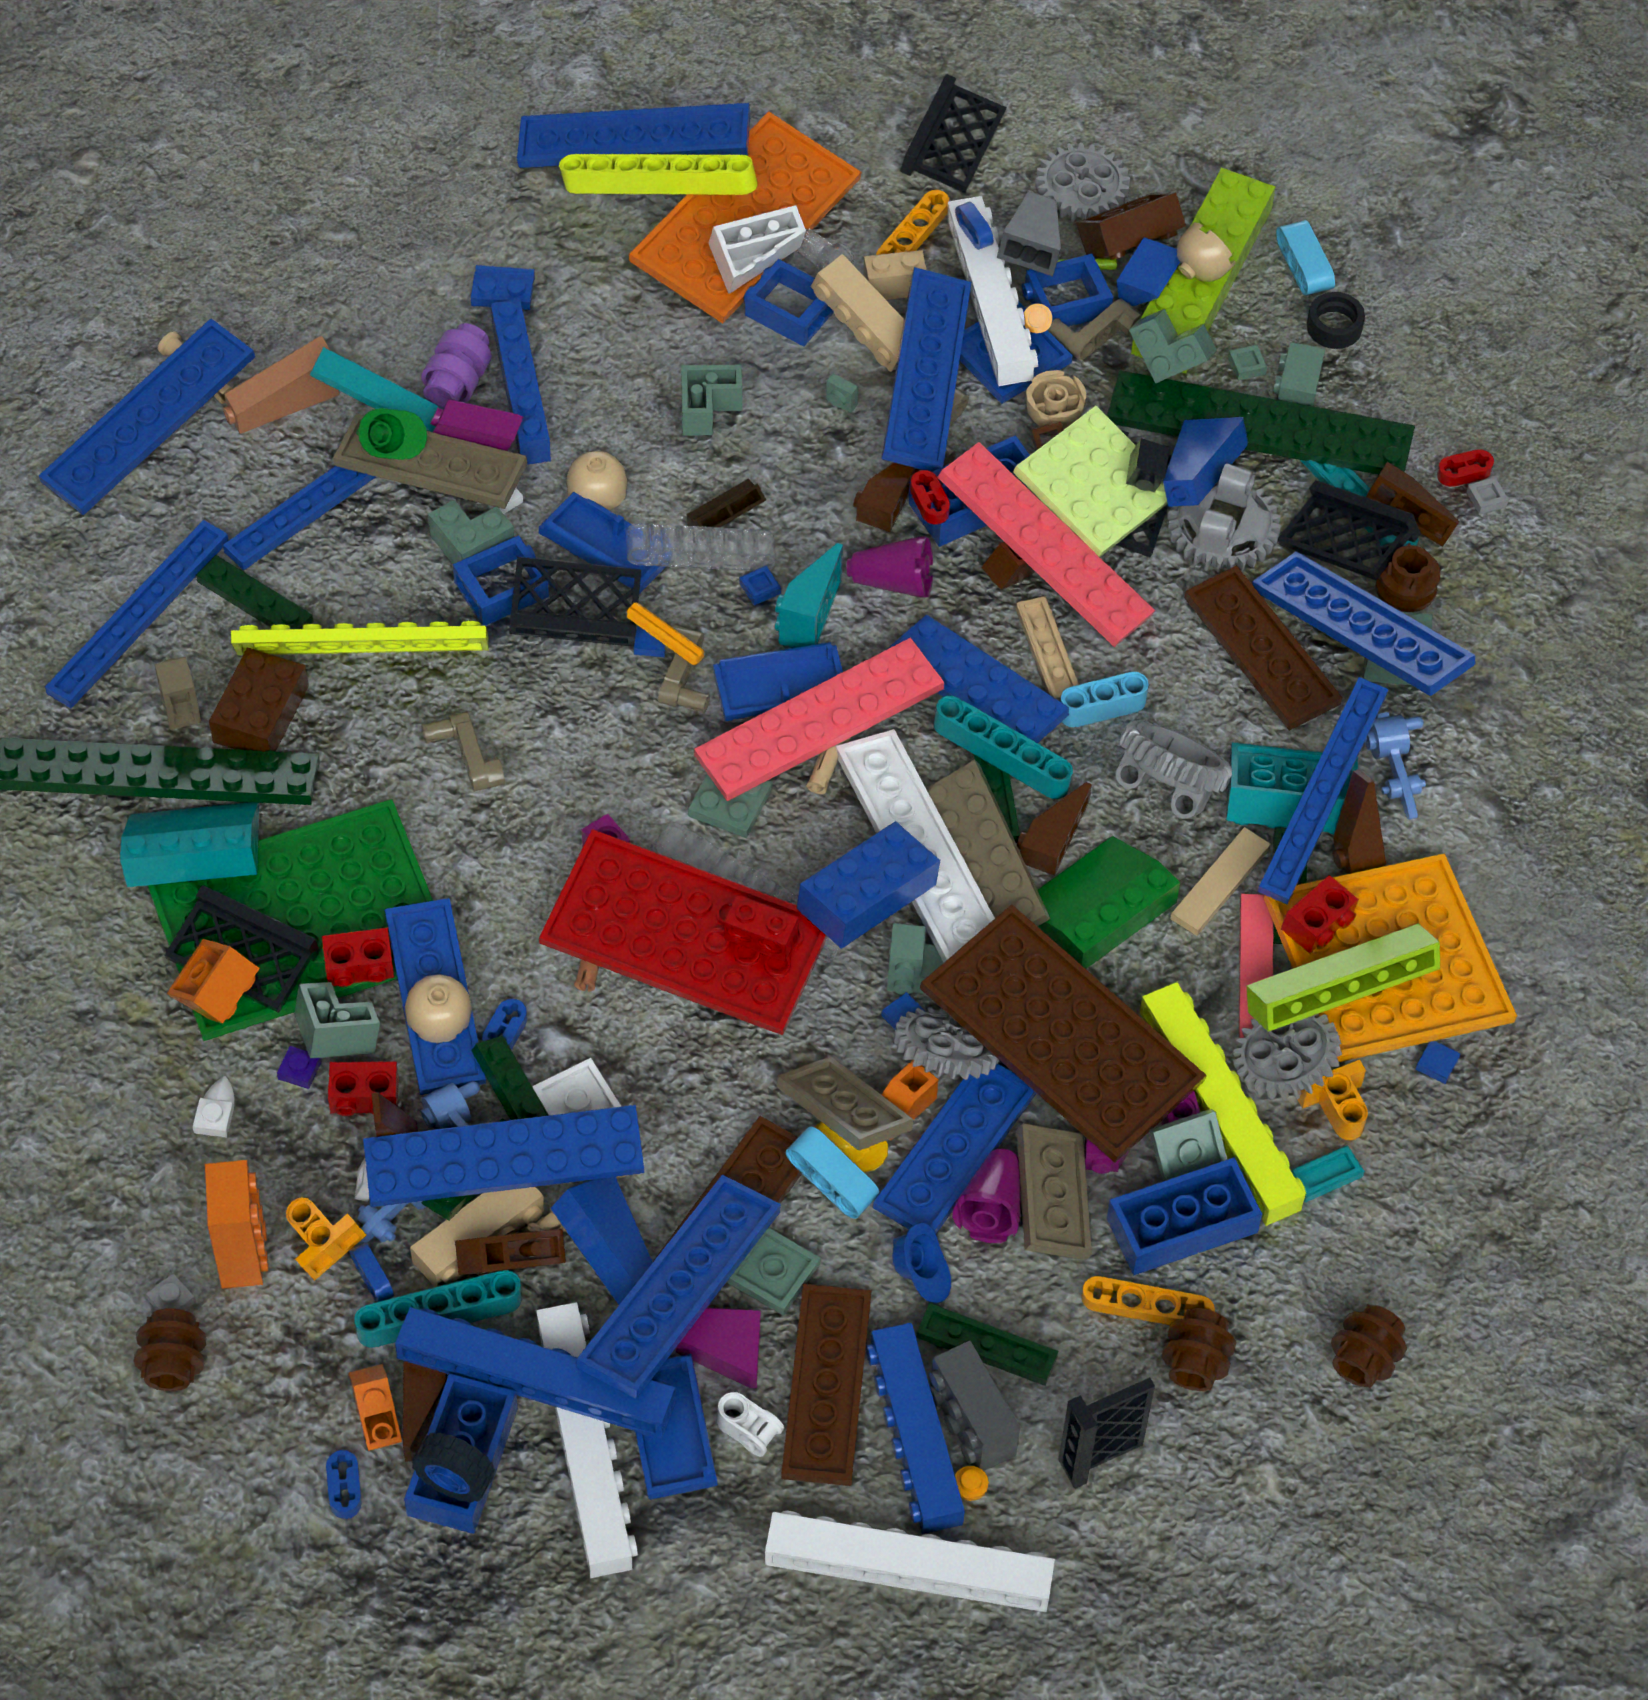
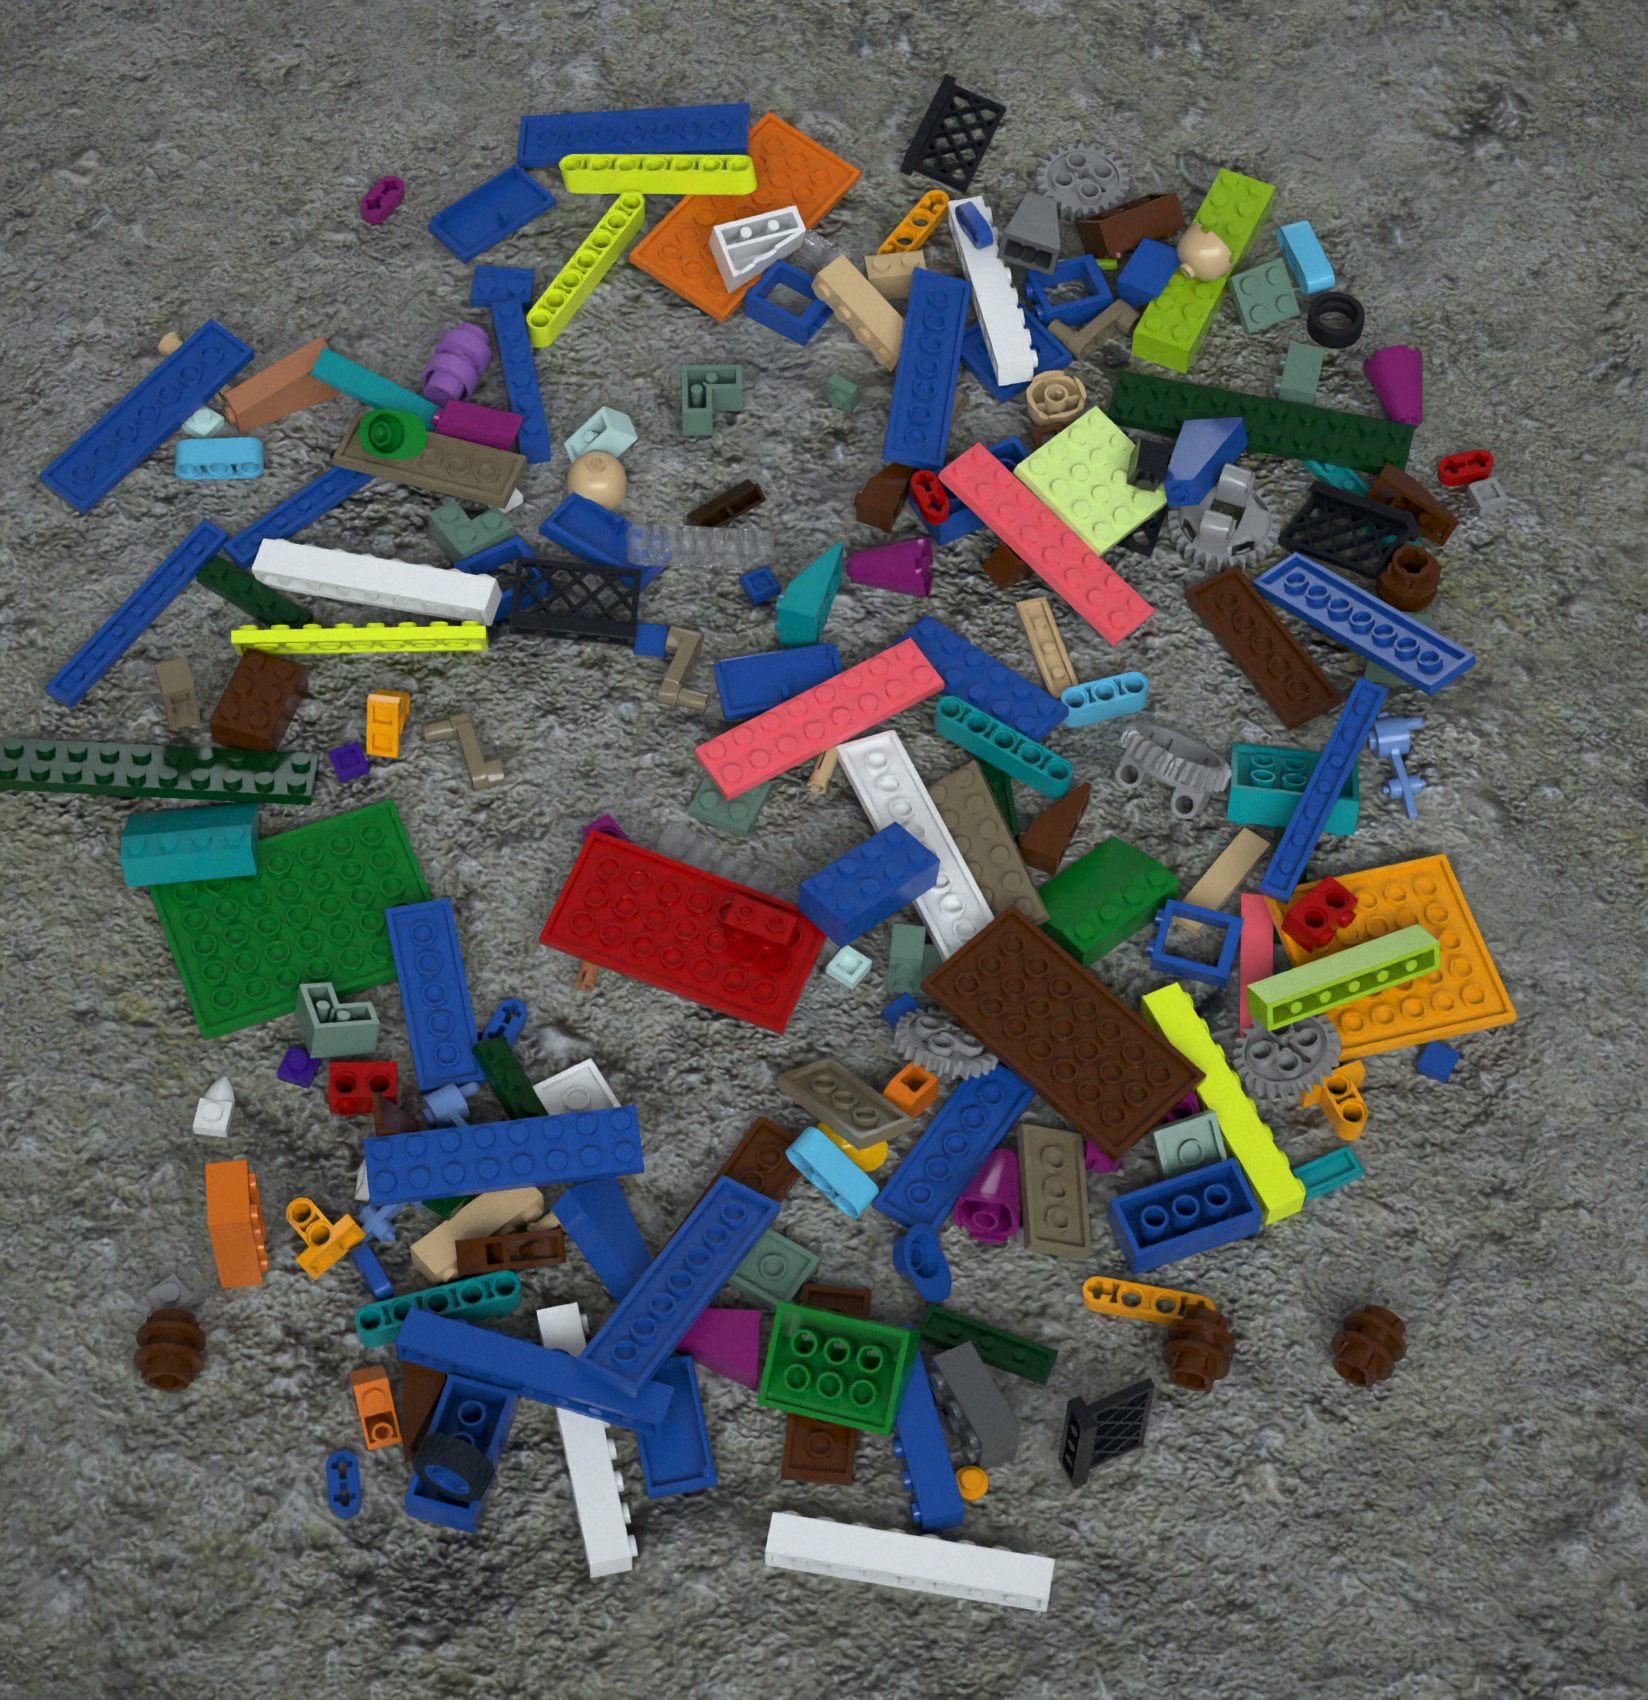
(203, 423): none -> light aqua plate
(214, 980): orange slope -> none
(219, 458): none -> medium azure beam
(261, 928): black fence -> none
(348, 762): none -> dark purple plate
(356, 950): red brick -> none
(377, 581): none -> white brick
(385, 722): none -> light orange tile
(386, 202): none -> magenta beam
(438, 1008): tan cylinder -> none
(490, 213): none -> blue container
(585, 269): none -> neon yellow beam
(605, 432): none -> light aqua slope
(665, 633): light orange axle -> none
(753, 1427): white piece -> none
(837, 1367): none -> green slope
(849, 967): none -> light aqua plate
(1037, 318): light orange plate -> none
(1167, 351): sand green brick -> none
(1189, 969): none -> blue window
(1247, 362): sand green plate -> none
(1263, 295): none -> sand green plate
(1358, 830): reddish brown slope -> none
(1398, 382): none -> magenta cone

